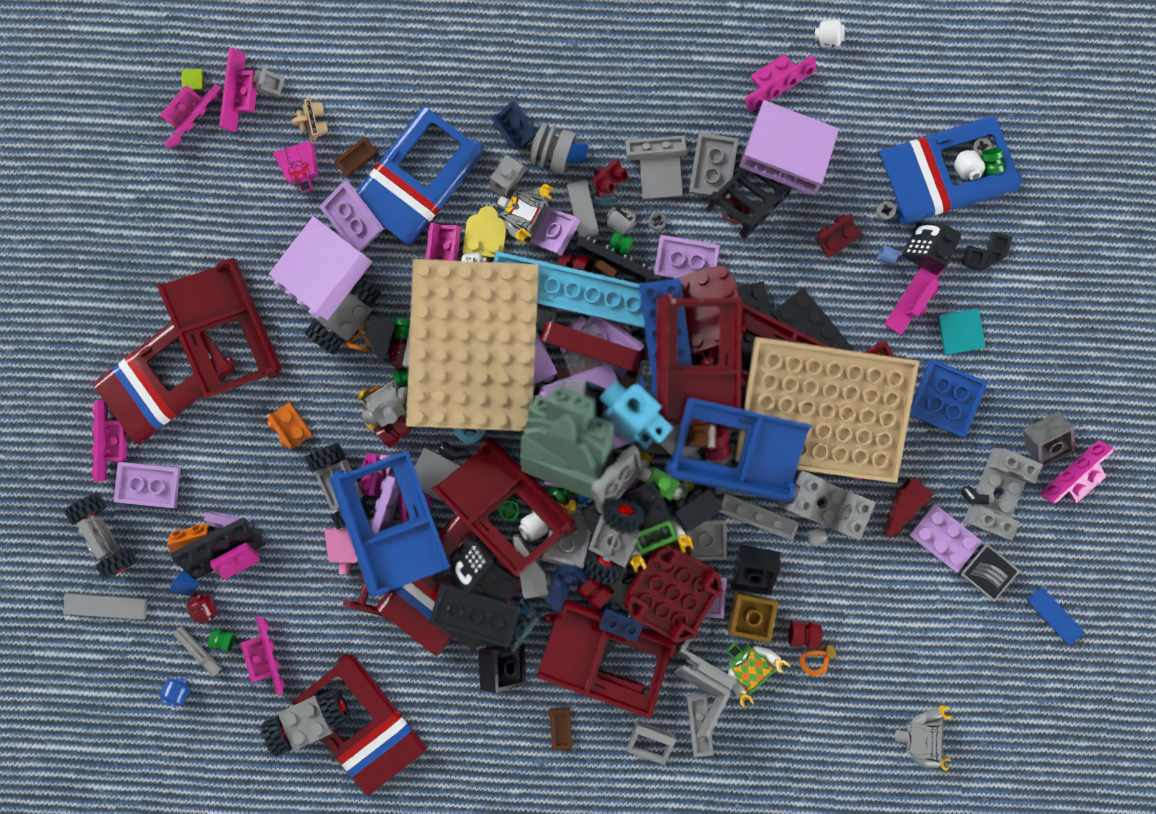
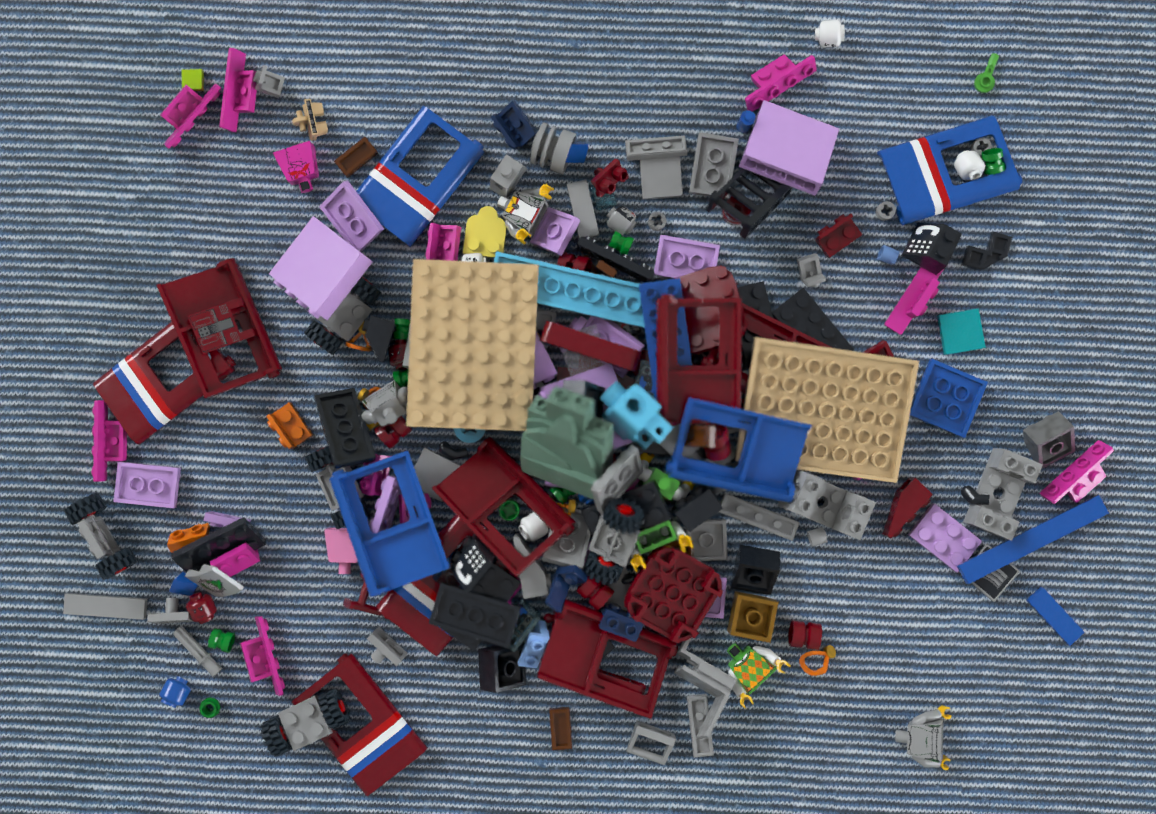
(171, 614): none -> light grey tile
(205, 711): none -> green plate
(214, 581): none -> light grey slope
(217, 327): none -> dark red flag
(344, 428): none -> black plate
(386, 647): none -> light grey tile
(534, 646): none -> light blue bracket
(745, 121): none -> blue cylinder
(810, 270): none -> light grey bracket
(985, 81): none -> bright green plate
(1032, 539): none -> blue tile

